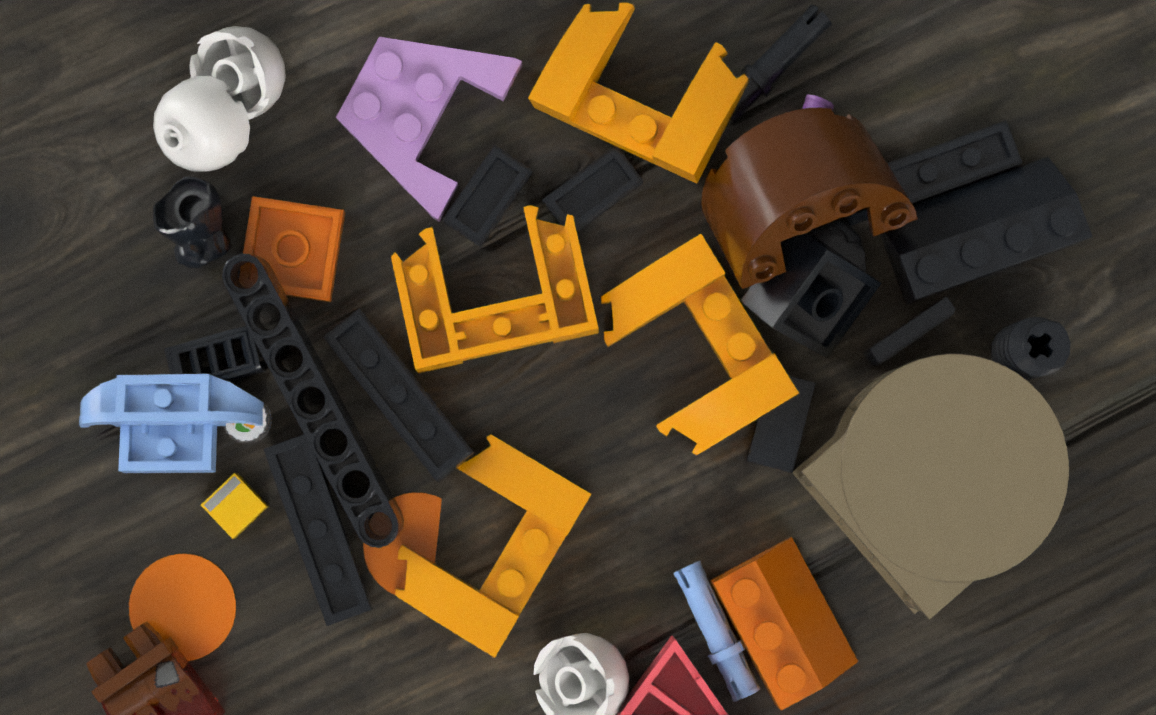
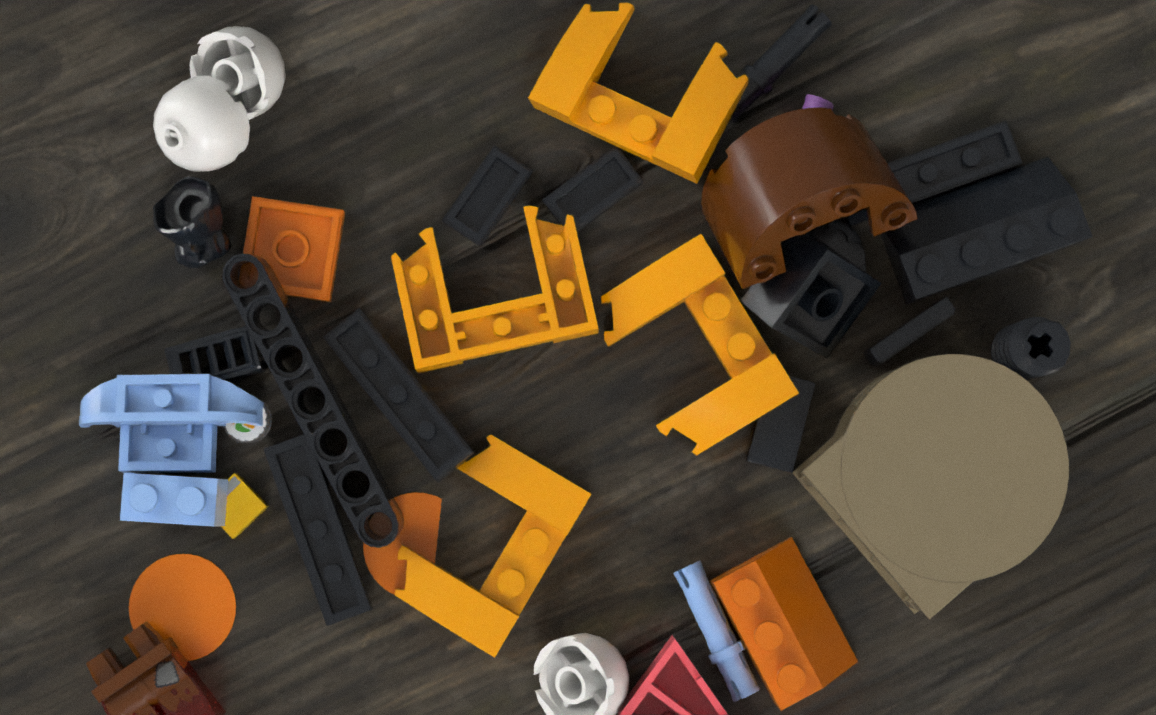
(174, 499): none -> light blue brick
(401, 101): lavender wing -> none

